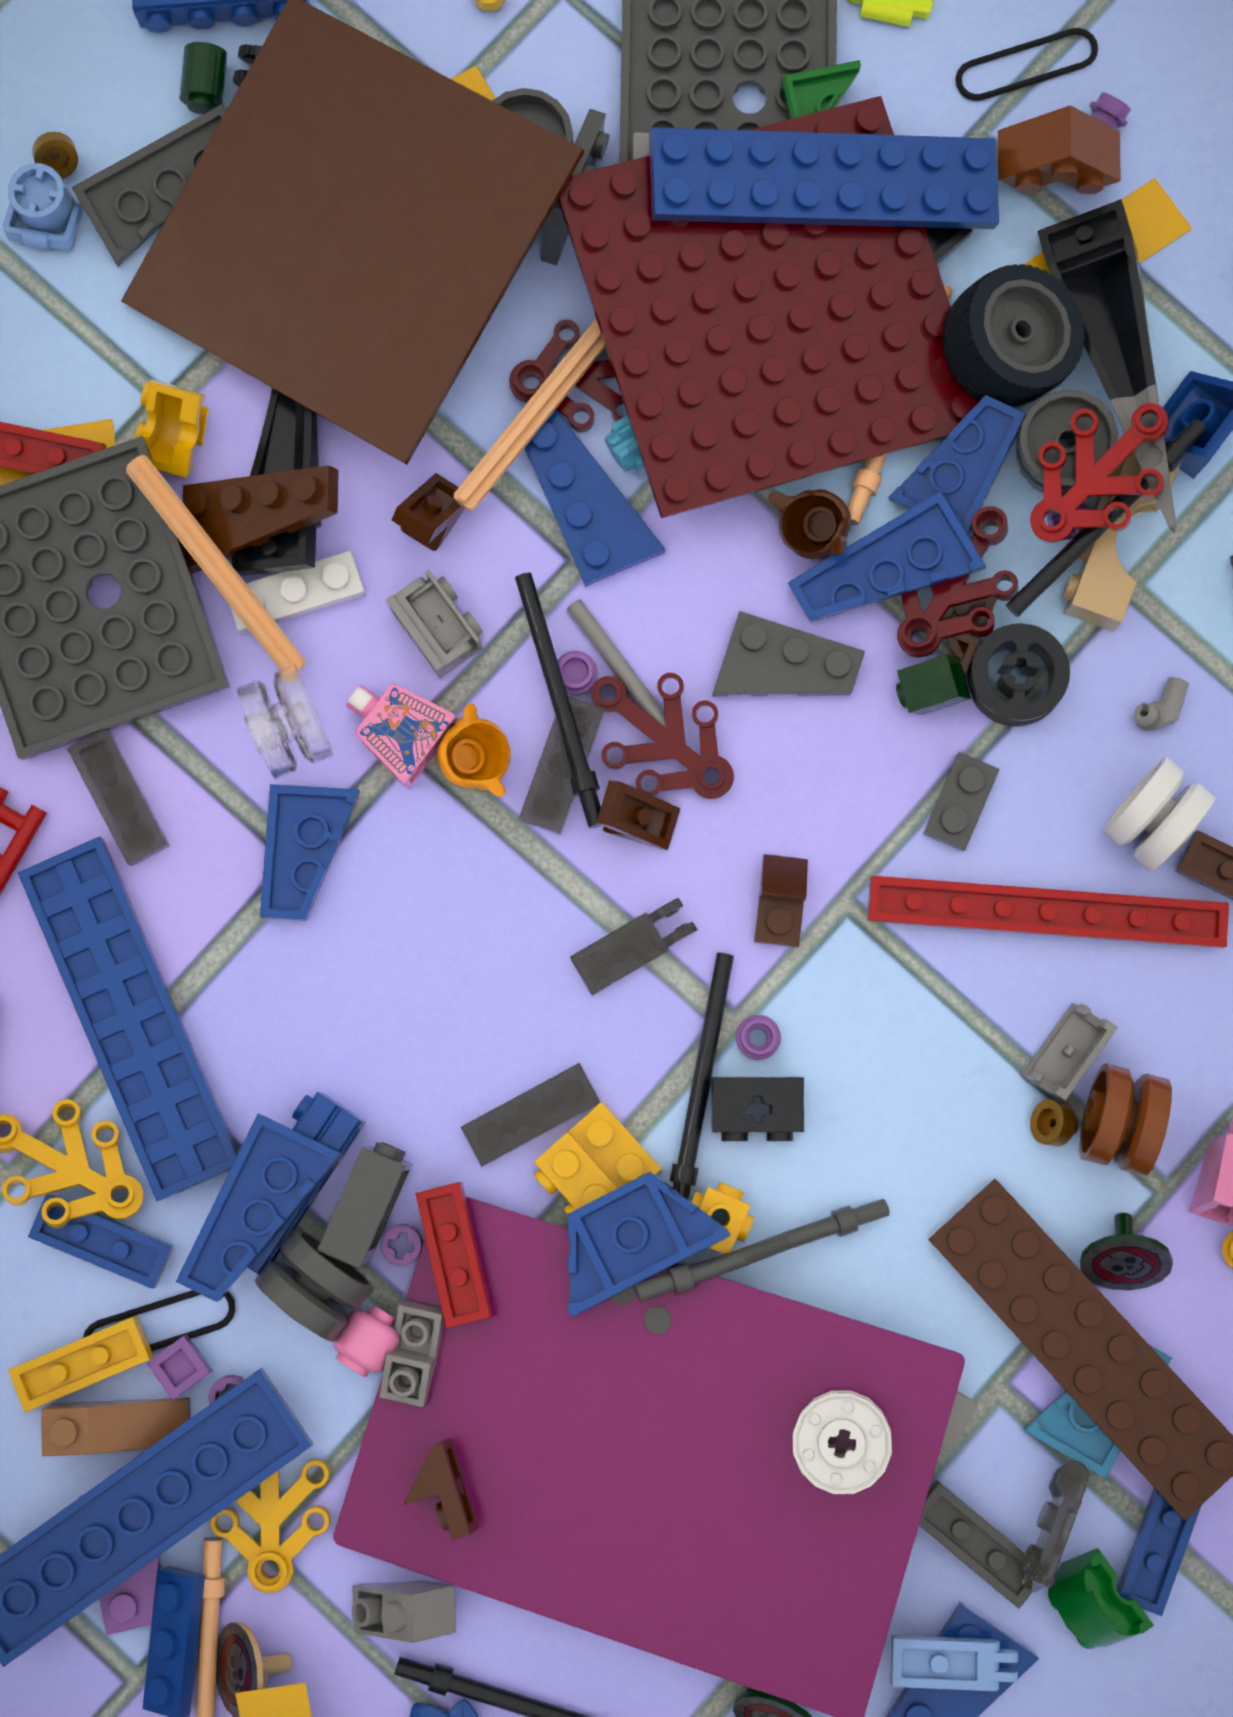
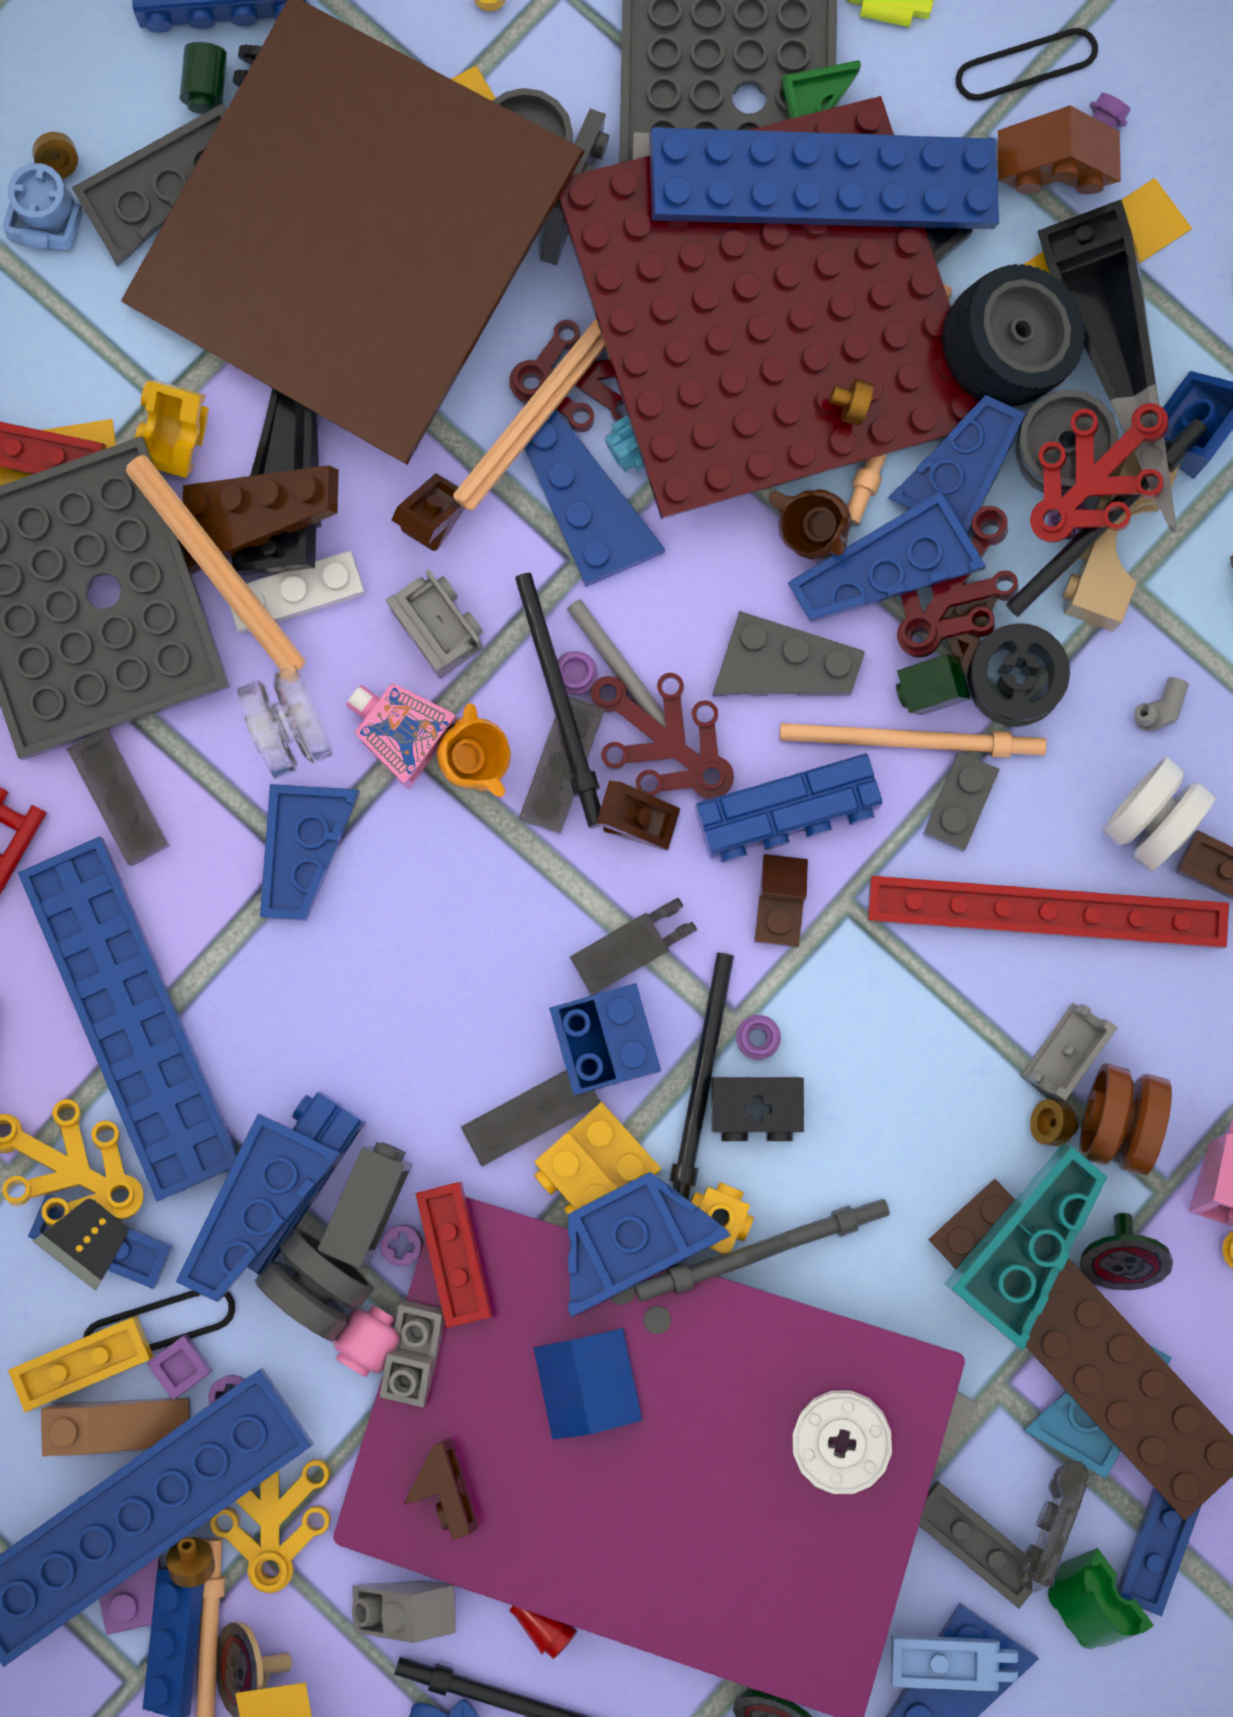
(85, 1241): none -> black sticker
(190, 1562): none -> pearl gold tile
(545, 1633): none -> red cone
(588, 1384): none -> blue slope
(605, 1039): none -> blue slope
(788, 806): none -> blue brick
(854, 401): none -> pearl gold tile
(998, 744): none -> light nougat bar
(1029, 1245): none -> teal wedge

